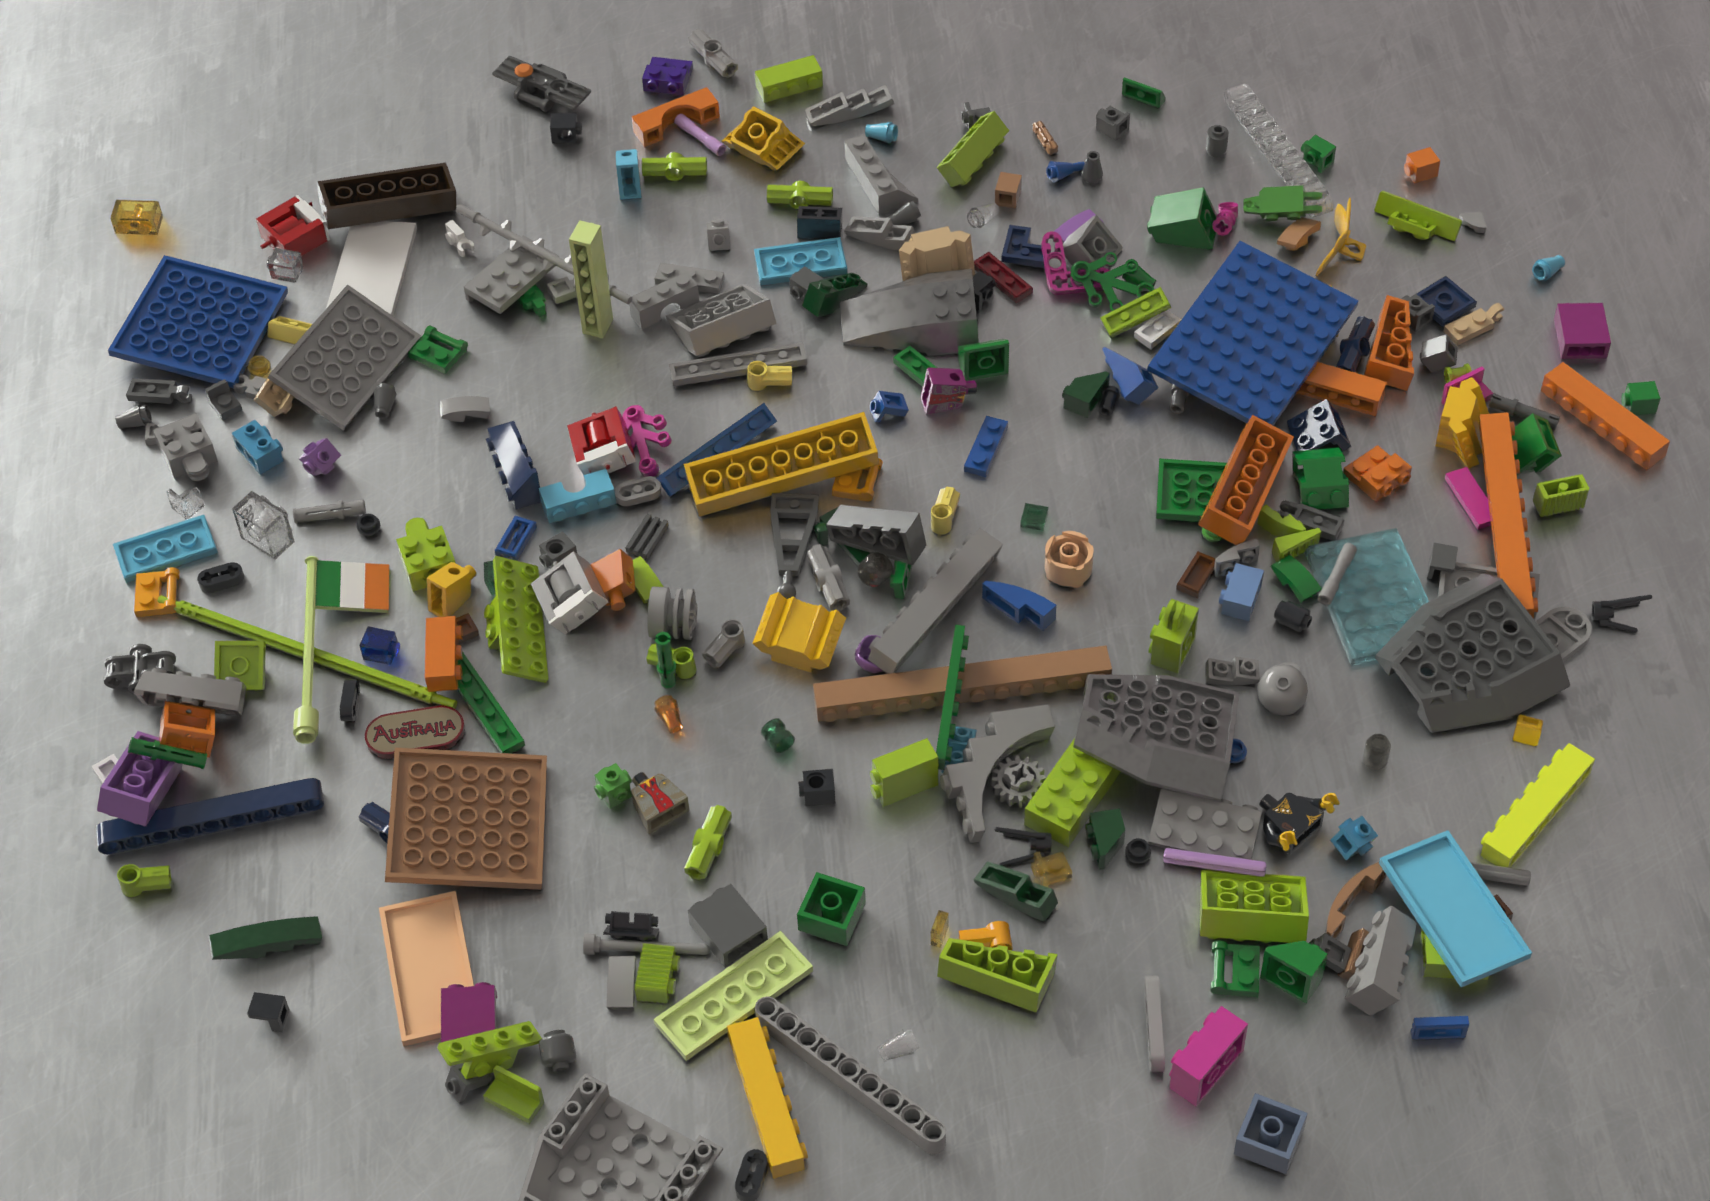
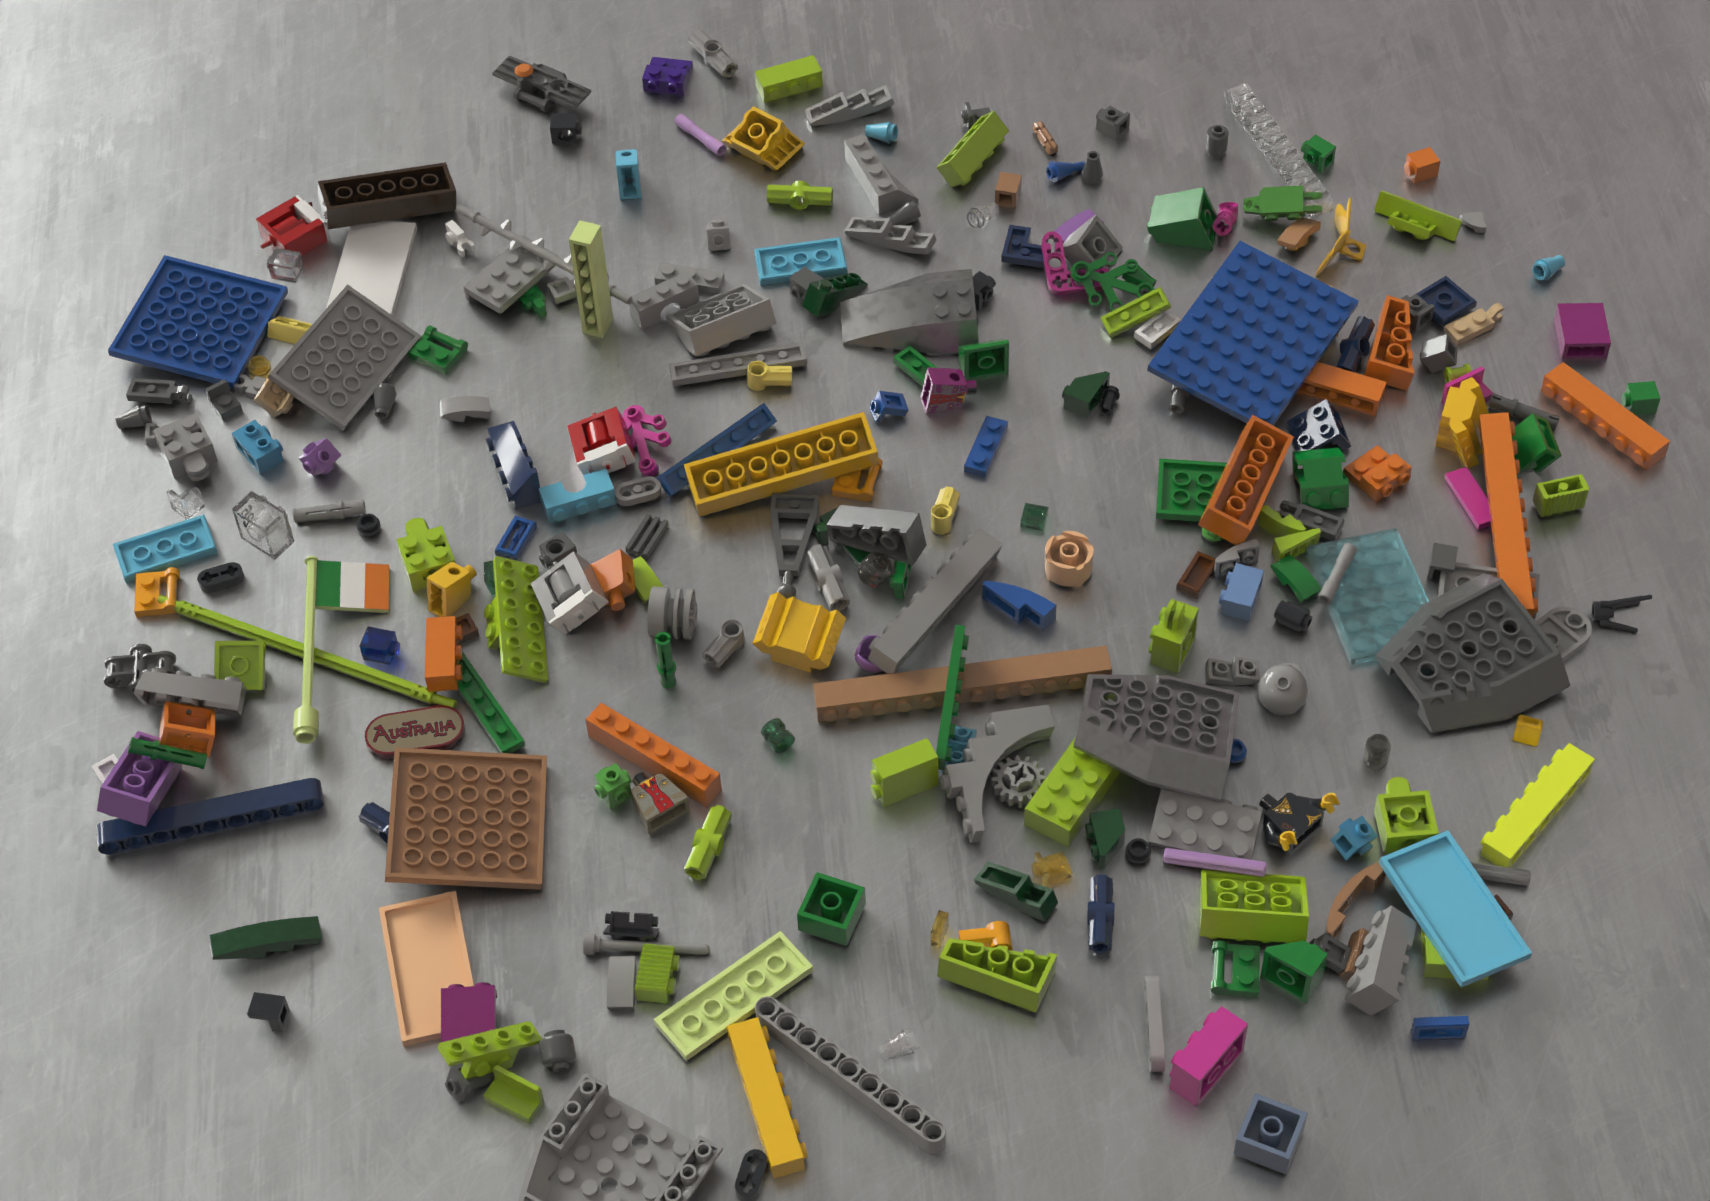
(136, 217): clear yellow brick -> none
(143, 879): lime piece -> none
(349, 700): black beam -> none
(653, 754): none -> orange brick
(668, 712): clear orange cone -> none
(674, 166): lime piece -> none
(683, 658): lime piece -> none
(697, 106): orange arch -> none
(727, 924): dark grey brick -> none
(817, 796): black brick -> none
(819, 222): black hinge -> none
(936, 252): tan slope -> none
(1005, 278): dark red tile -> none
(1037, 842): black plant -> none
(1100, 914): none -> dark blue piece
(1133, 379): blue slope -> none
(1142, 93): green slope -> none
(1403, 816): none -> lime brick

